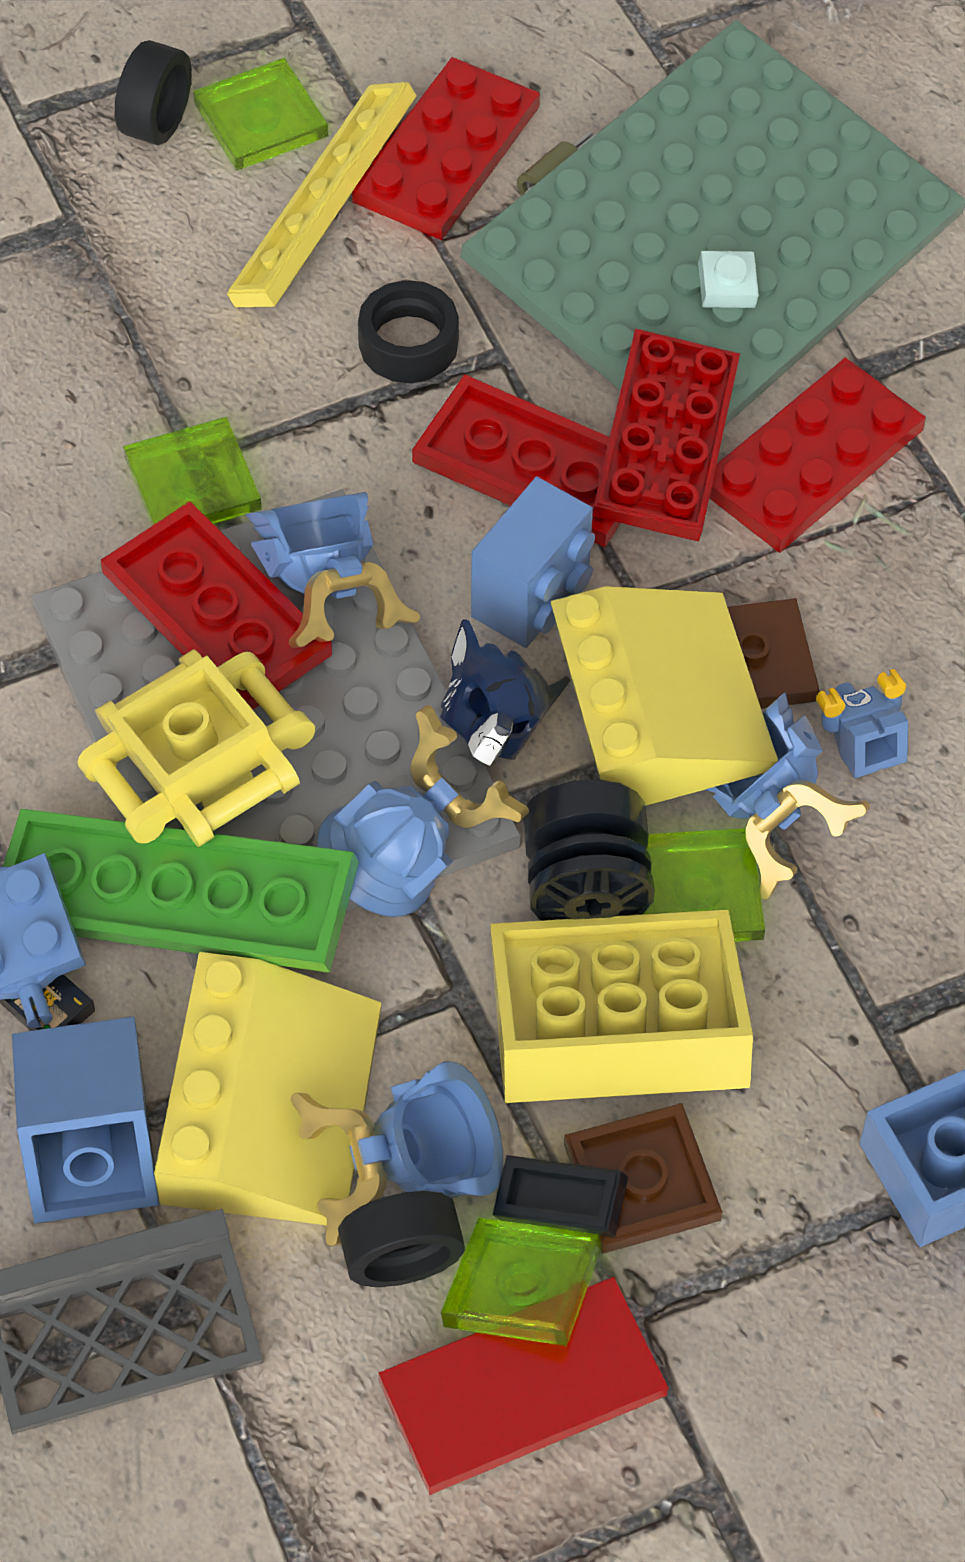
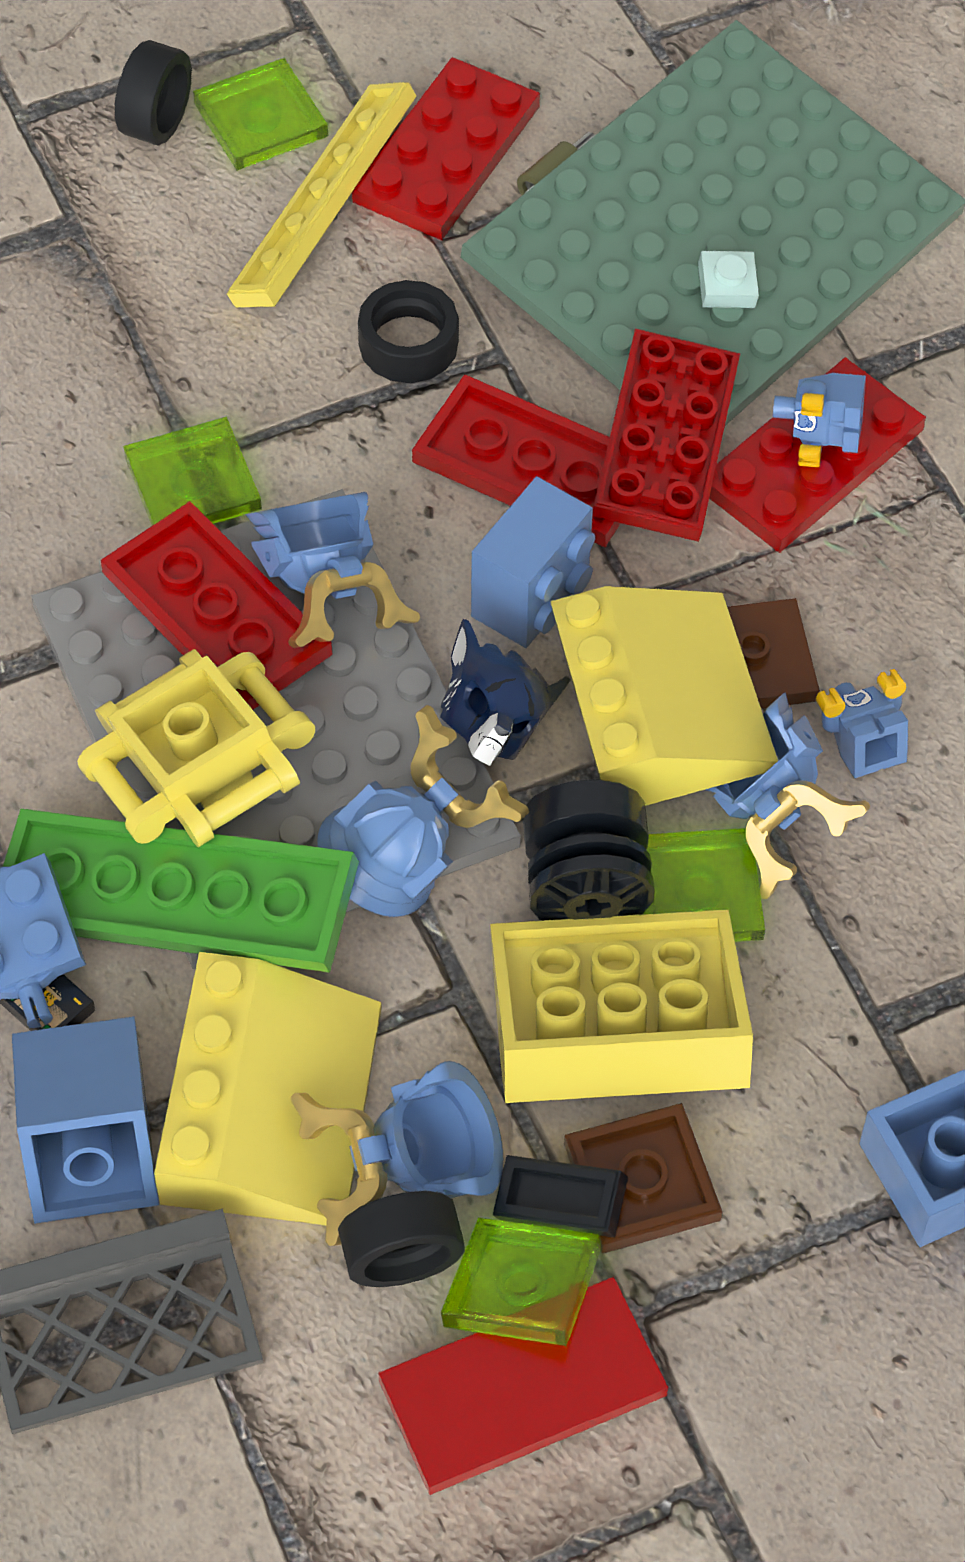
(824, 414): none -> medium blue piece

